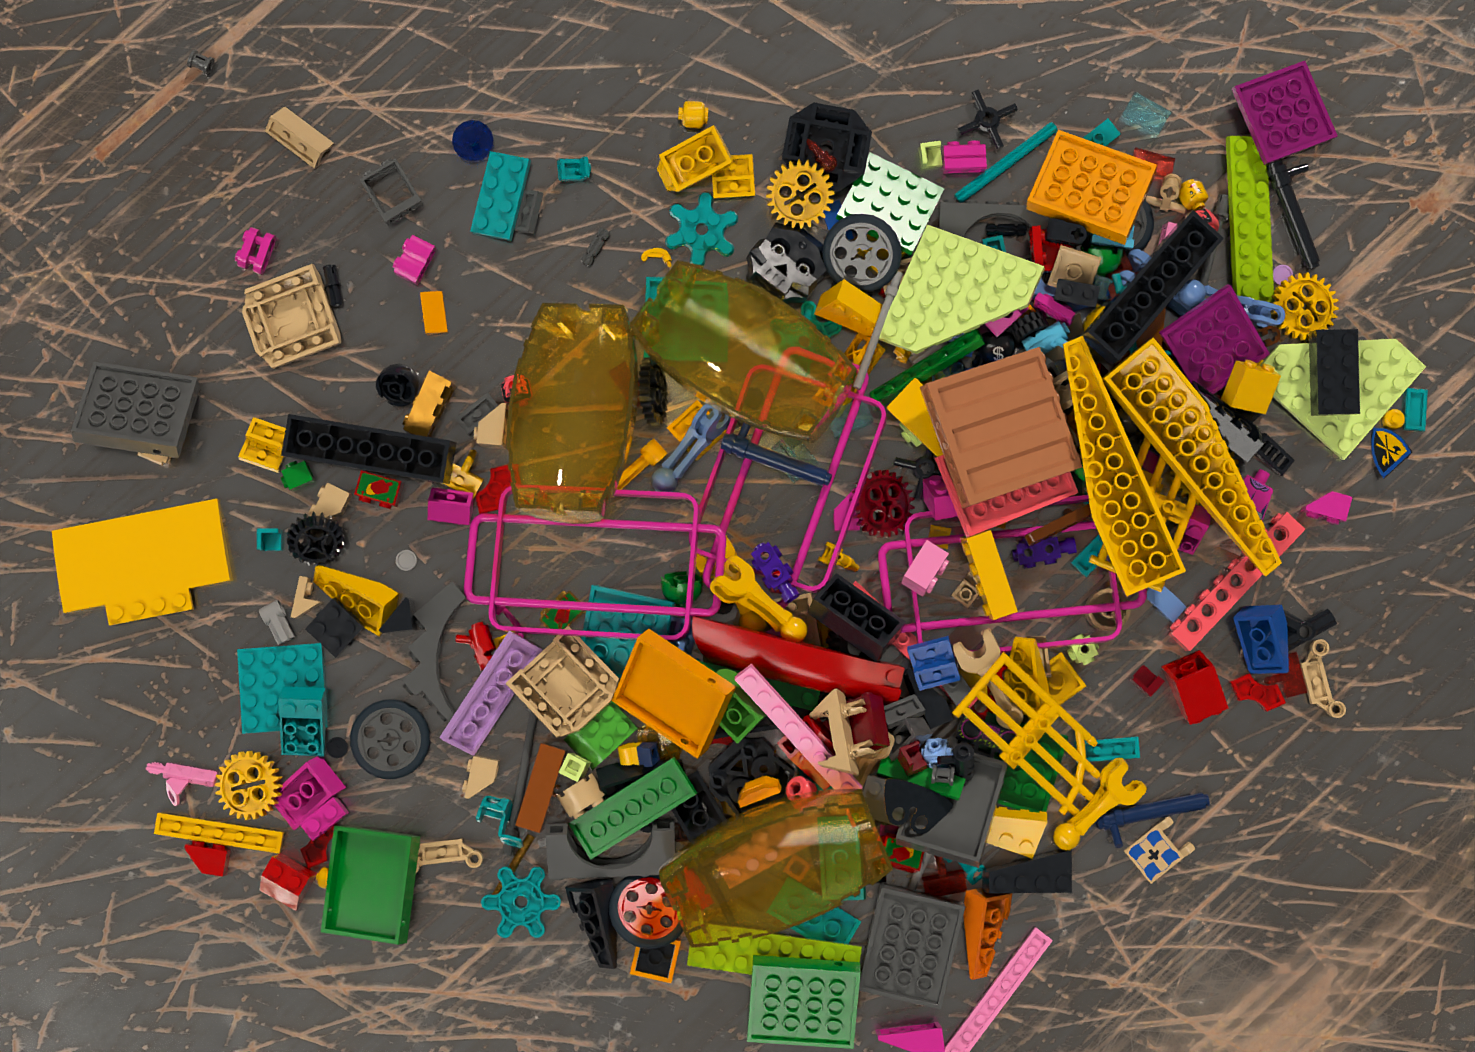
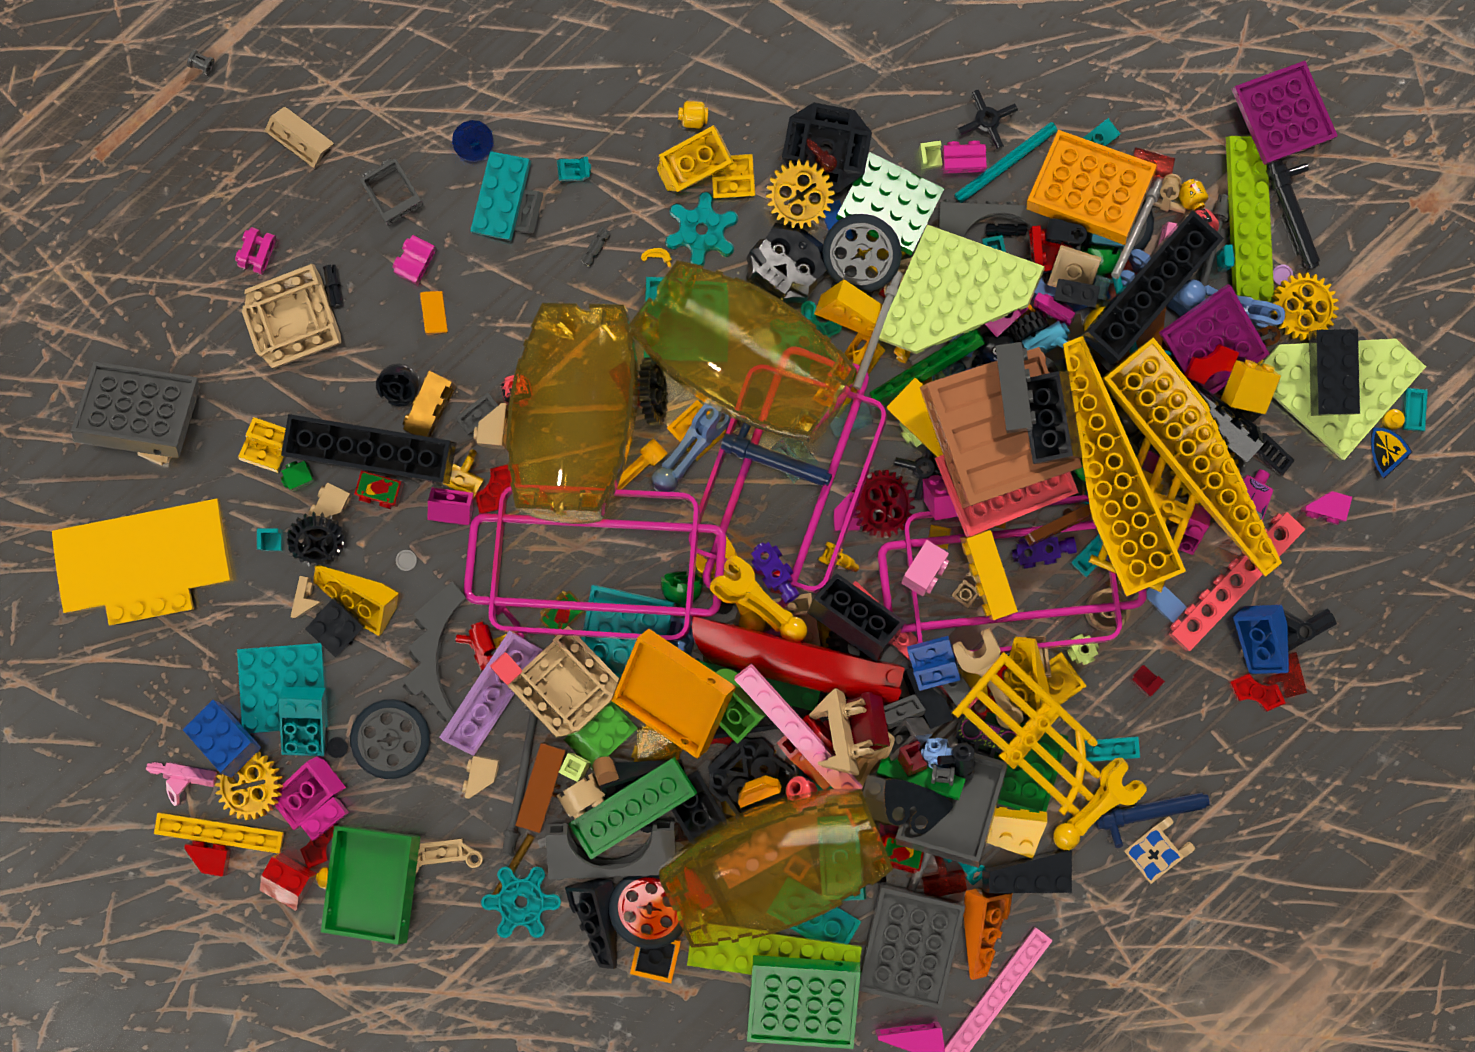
(222, 738): none -> blue brick
(275, 618): light grey piece -> none
(402, 618): black slope -> none
(499, 810): teal piece -> none
(506, 668): none -> coral slope
(604, 770): none -> medium nougat brick
(639, 753): leg -> none
(1014, 387): none -> dark grey brick
(1056, 429): none -> black slope
(1146, 113): clear light blue panel -> none
(1151, 198): none -> light grey bar
(1195, 687): red slope -> none
(1204, 367): none -> red tile
(1225, 258): none -> teal plate
(1317, 682): tan plate -> none

